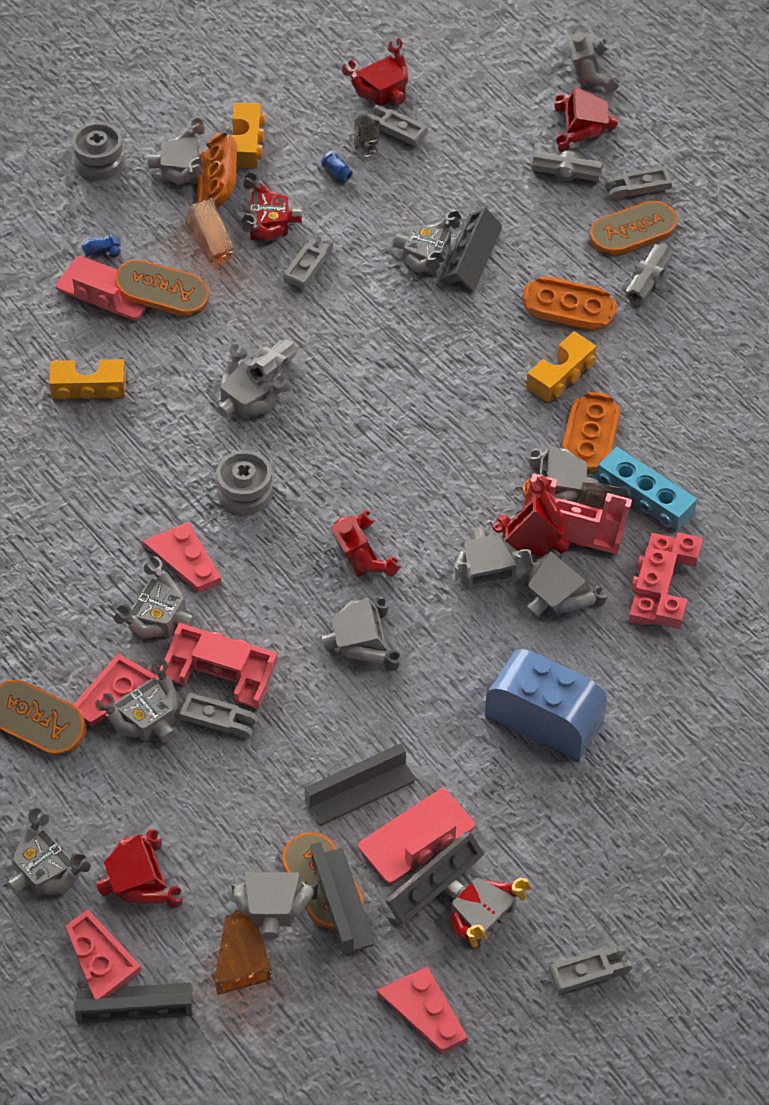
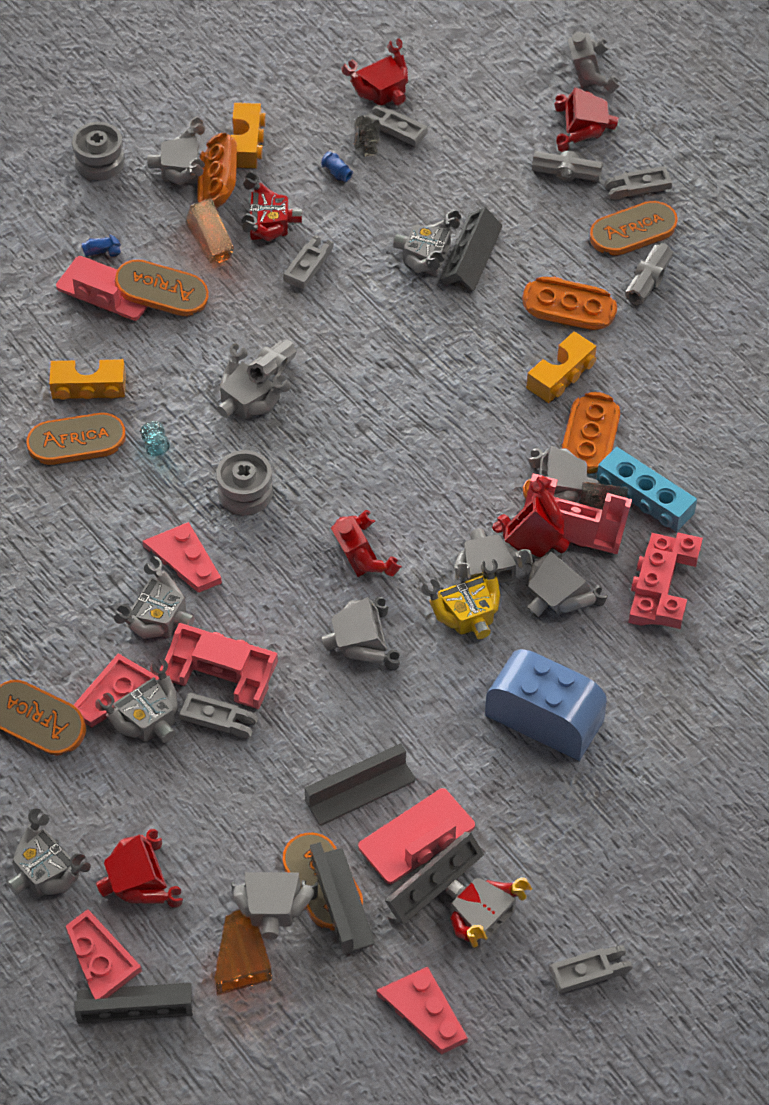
(76, 438): none -> dark tan tile
(154, 437): none -> clear light blue wheel
(468, 604): none -> yellow torso

